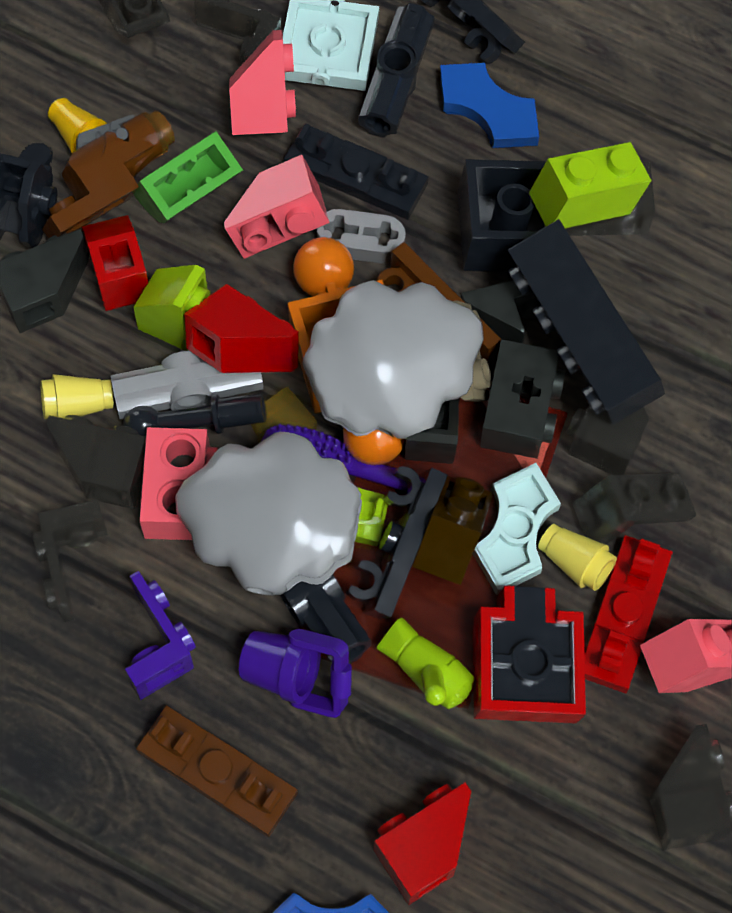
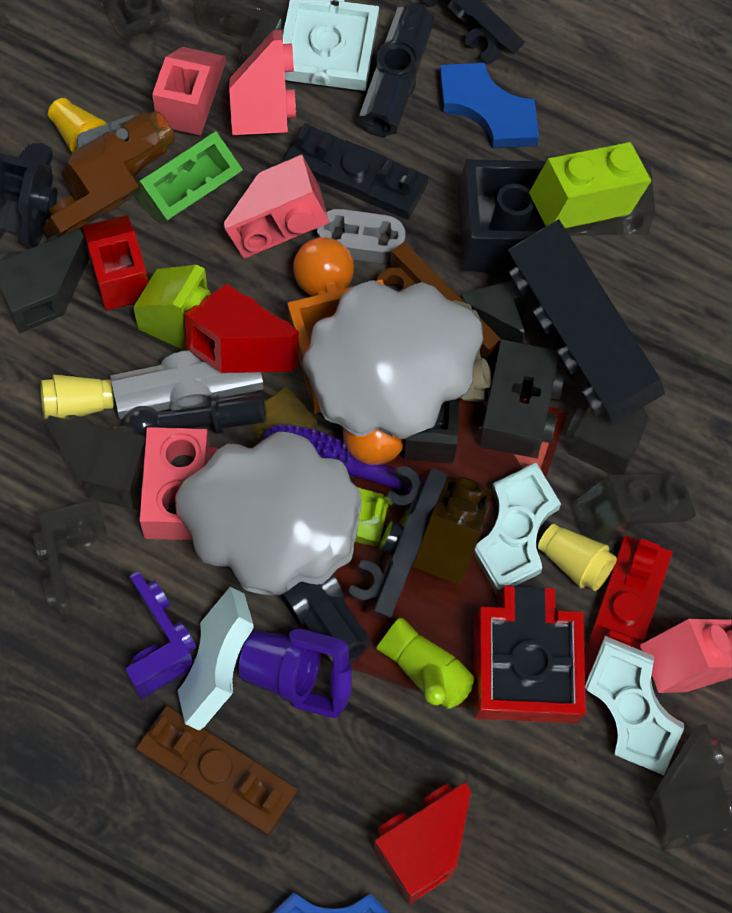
(188, 88): none -> coral slope
(211, 675): none -> light aqua tile
(624, 684): none -> light aqua tile

